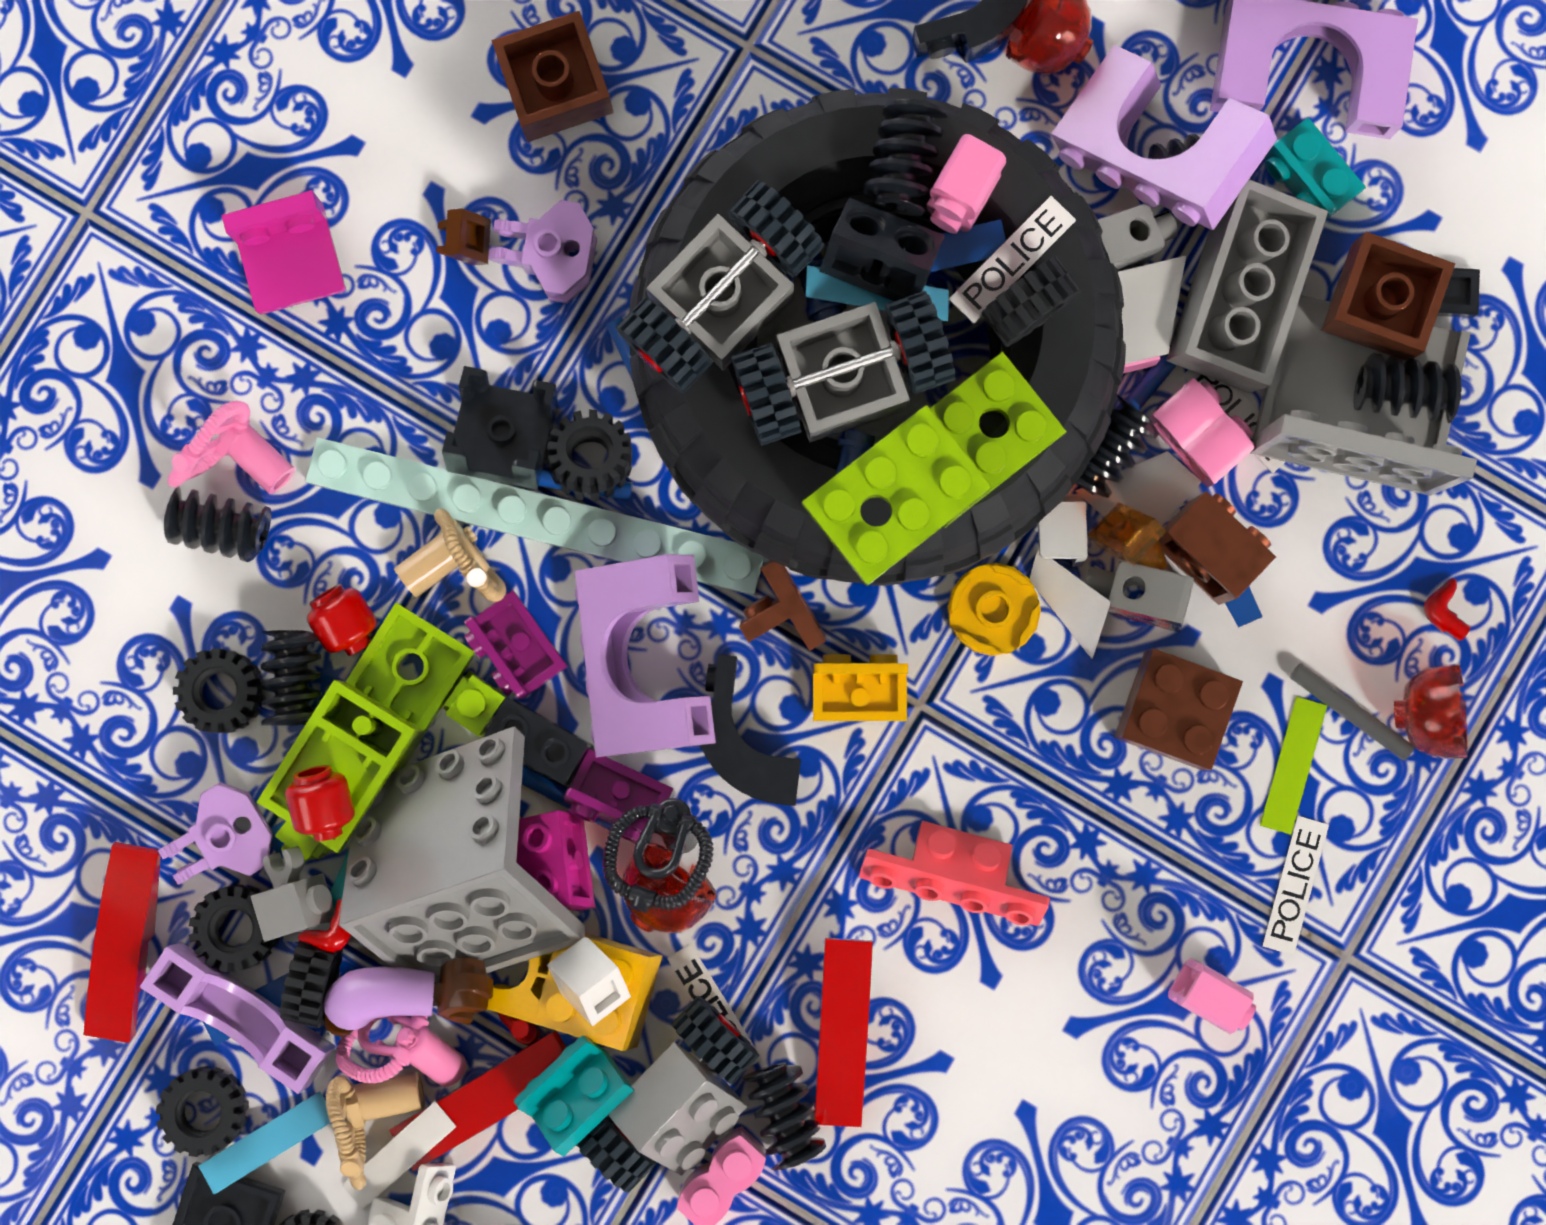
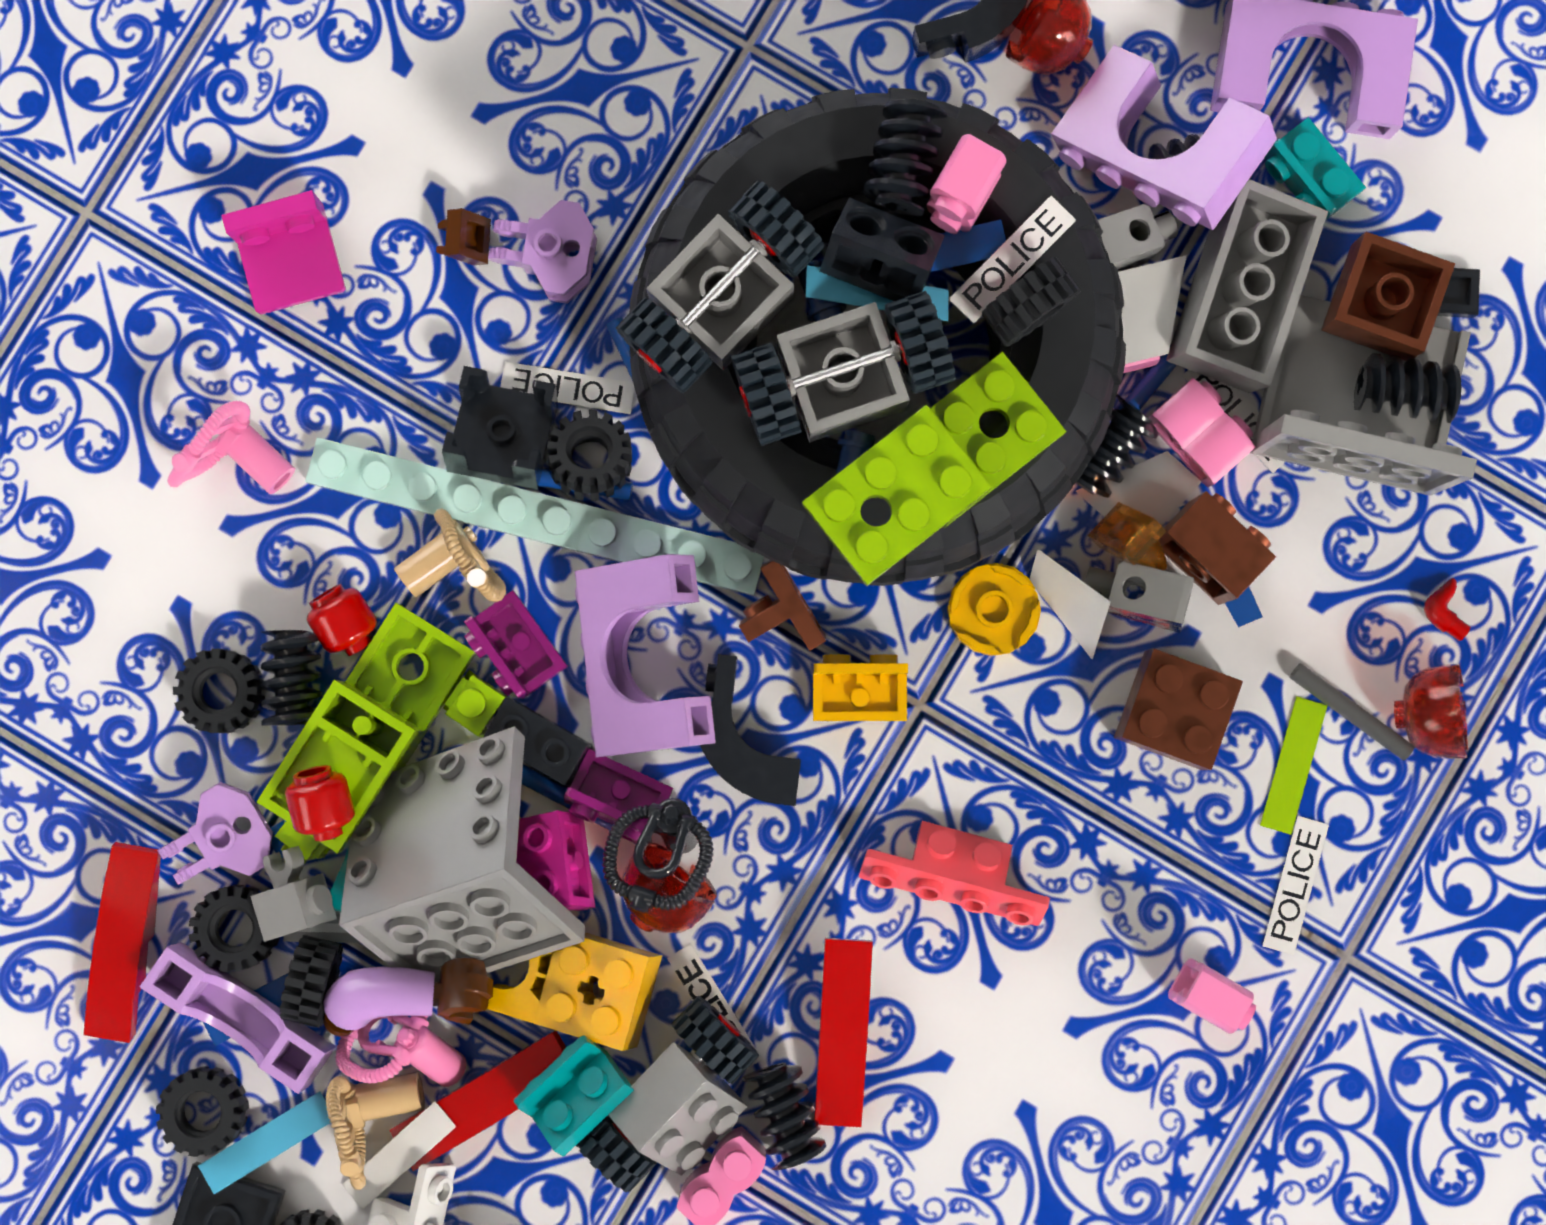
(215, 527): black piece -> none
(330, 940): red animal -> none
(523, 1031): red animal -> none
(553, 76): copper brick -> none
(572, 387): none -> white sticker
(589, 980): white panel -> none
(1064, 533): white panel -> none

